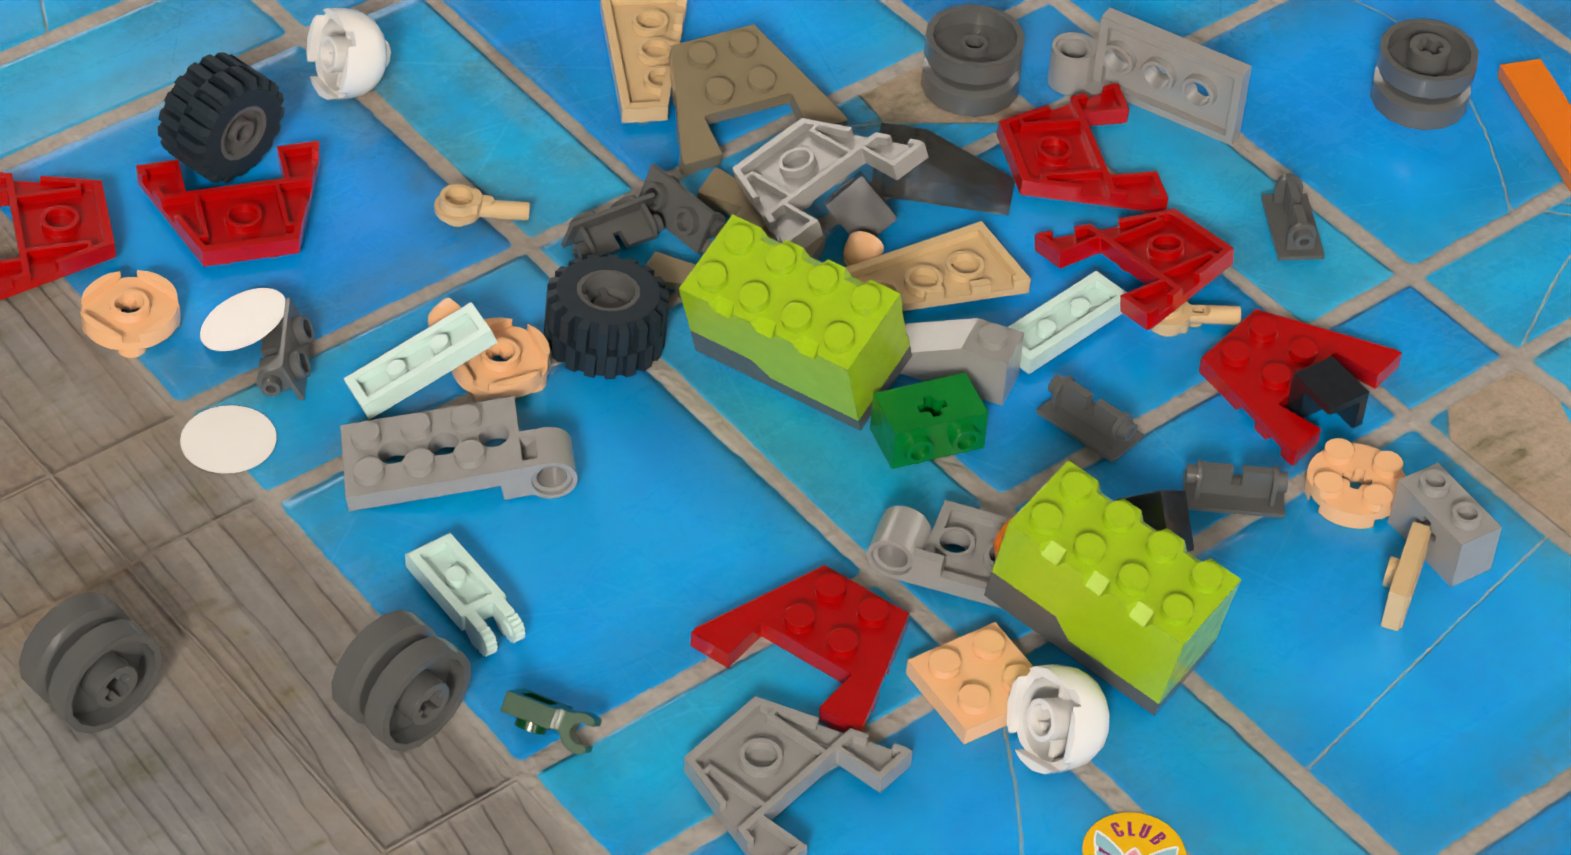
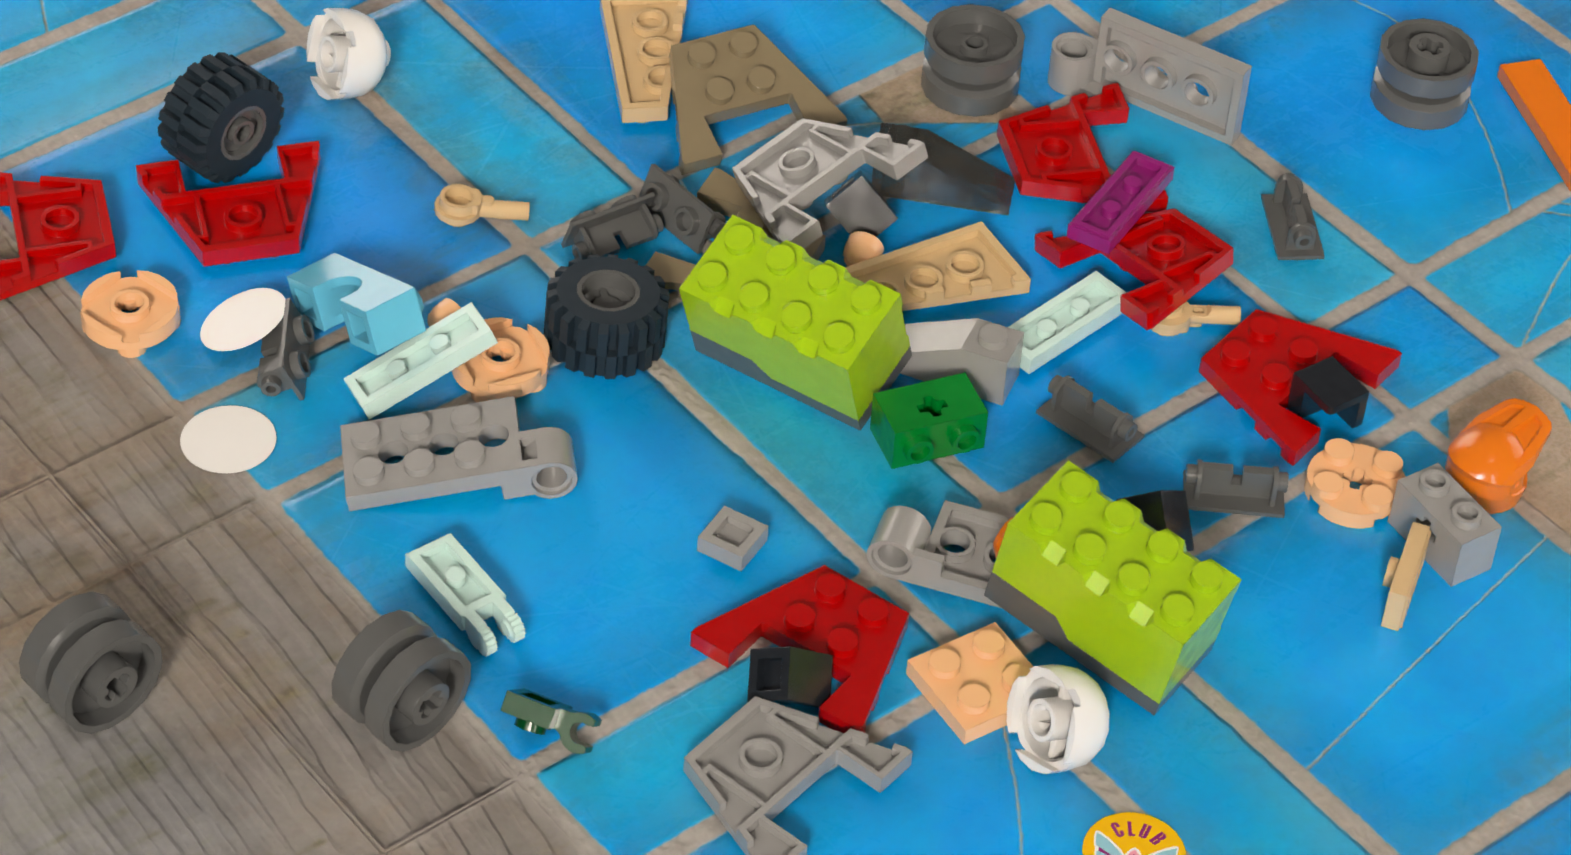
(373, 305): none -> medium azure arch
(732, 538): none -> light grey plate
(790, 675): none -> black panel
(1120, 202): none -> magenta tile
(1497, 452): none -> orange helmet

